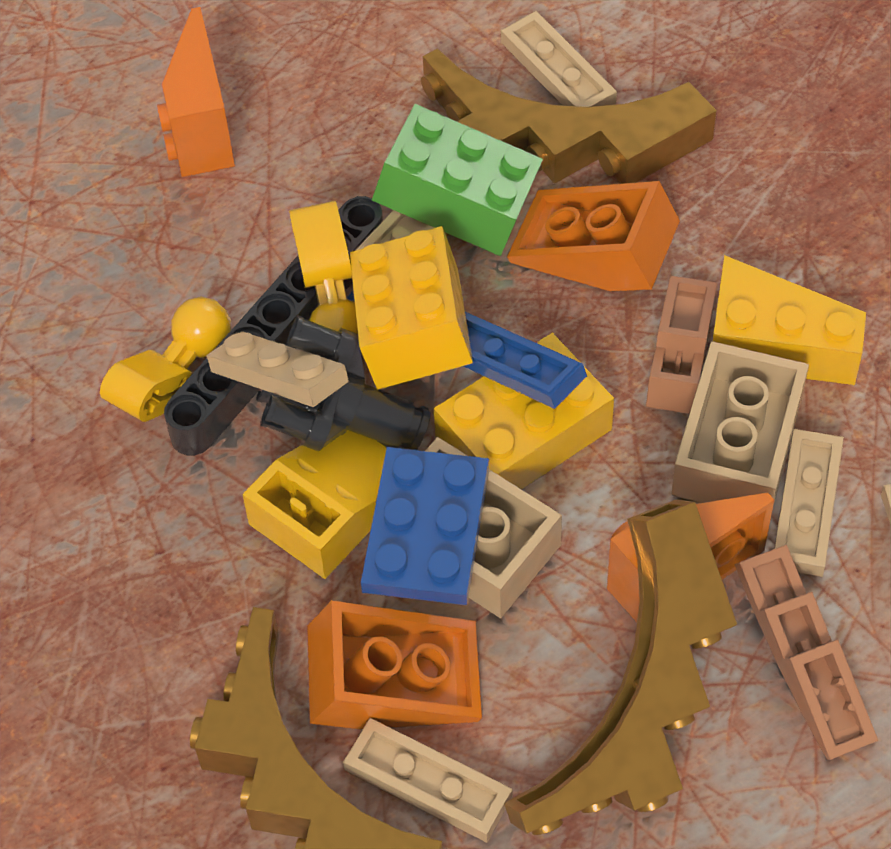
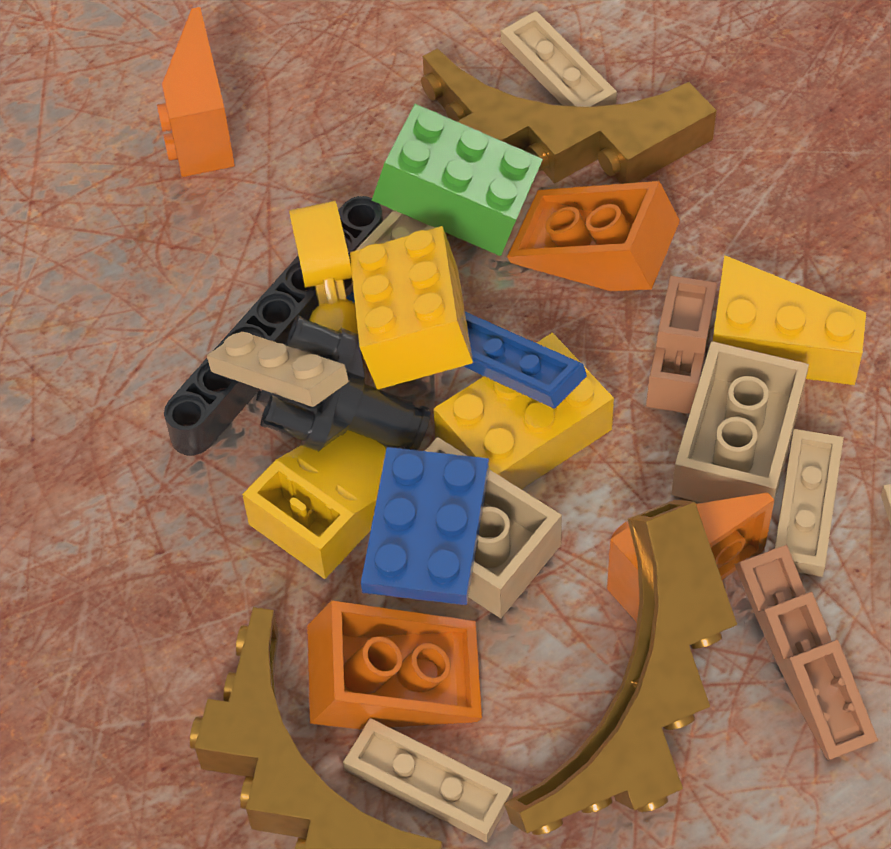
(148, 379): yellow beam -> none

